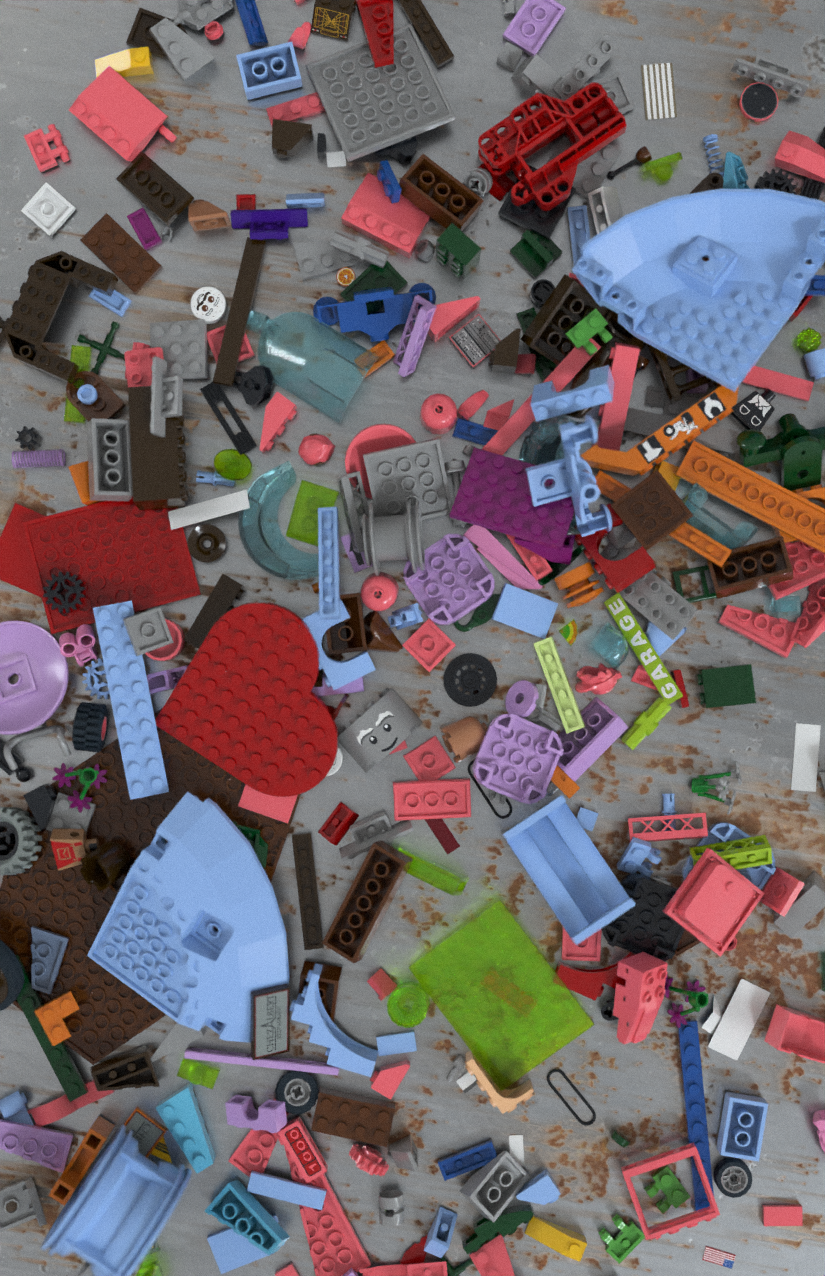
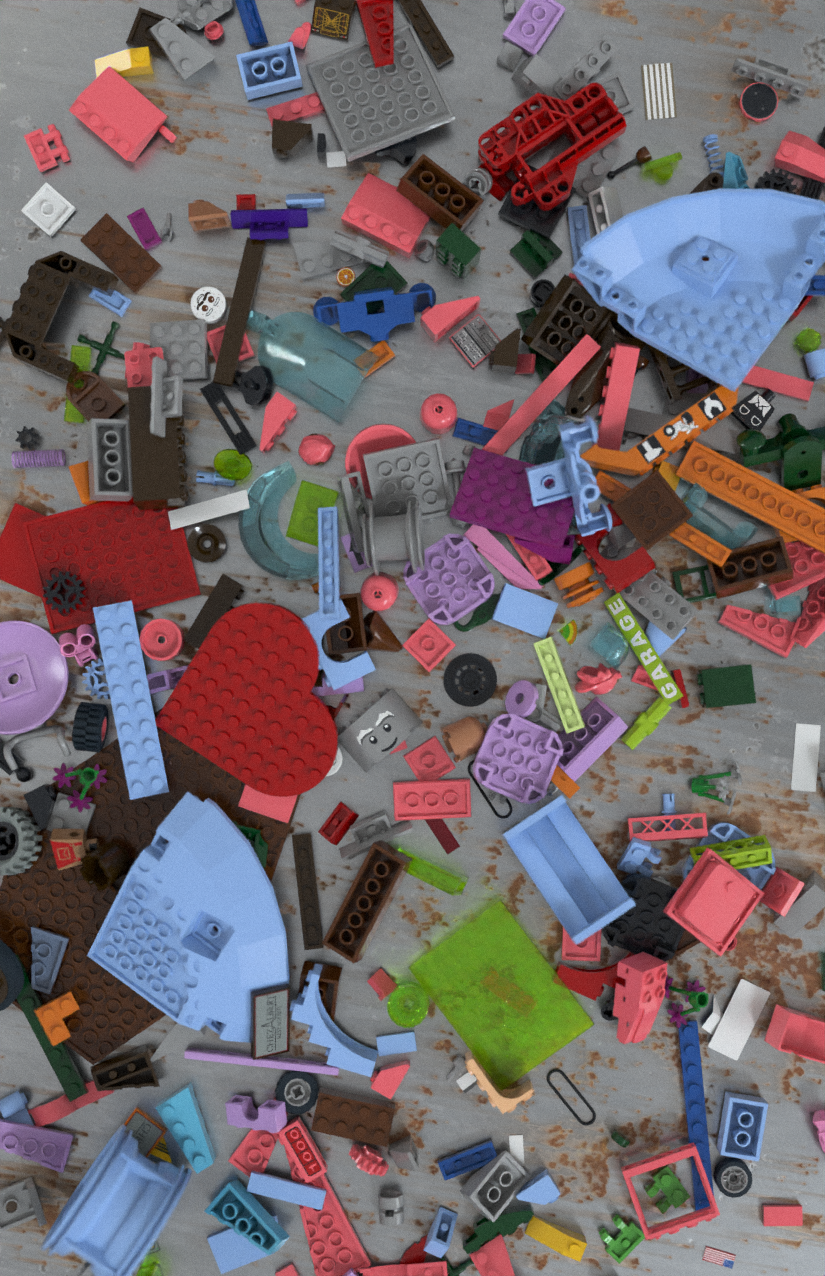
(81, 1160): orange arch -> none
(87, 394): light blue tile -> none
(148, 631): light grey tile -> none
(155, 188): dark brown tile -> none
(198, 1073): clear neon green tile -> none
(389, 181): blue plate -> none
(405, 617): light blue hips -> none
(417, 335): lavender fence -> none
(472, 404): coral helmet -> none
(586, 329): bright green plate -> none
(586, 818): light blue tile -> none
(596, 391): light blue arch -> none
(655, 396): light grey tile -> none

